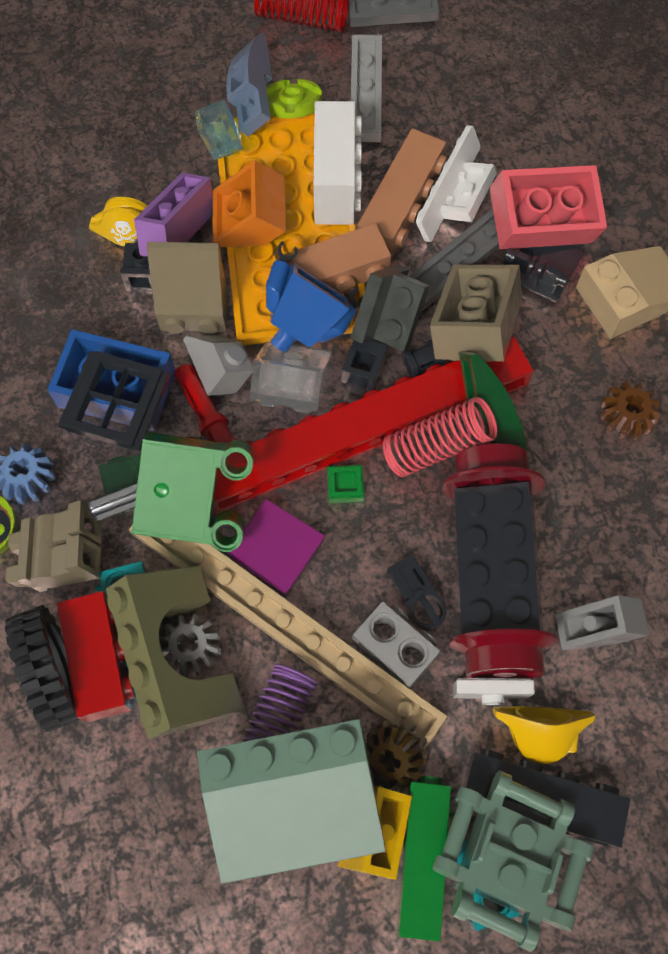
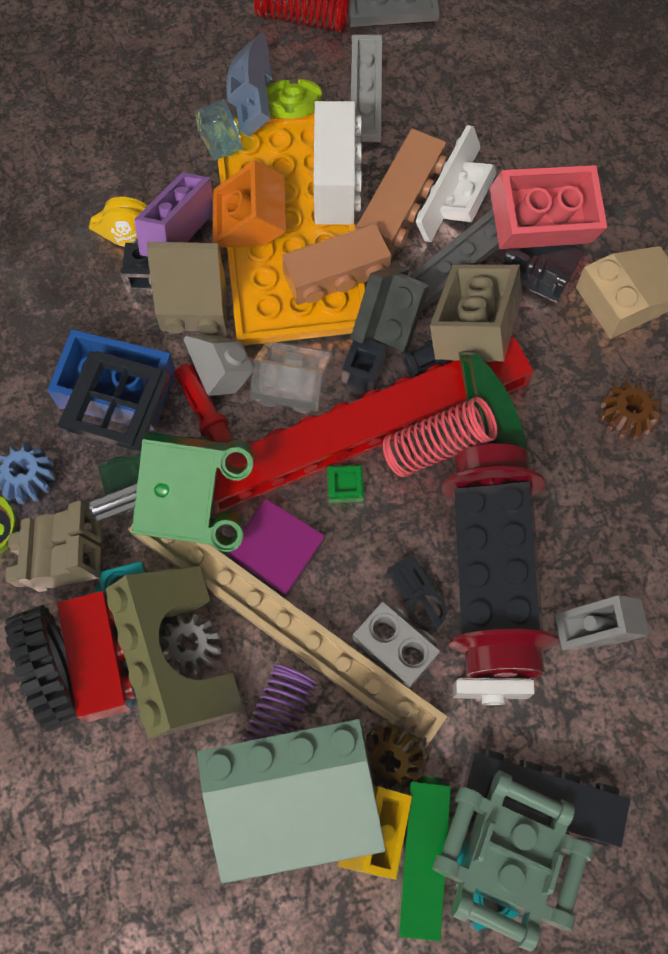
(305, 305): blue torso -> none
(544, 732): yellow hat -> none

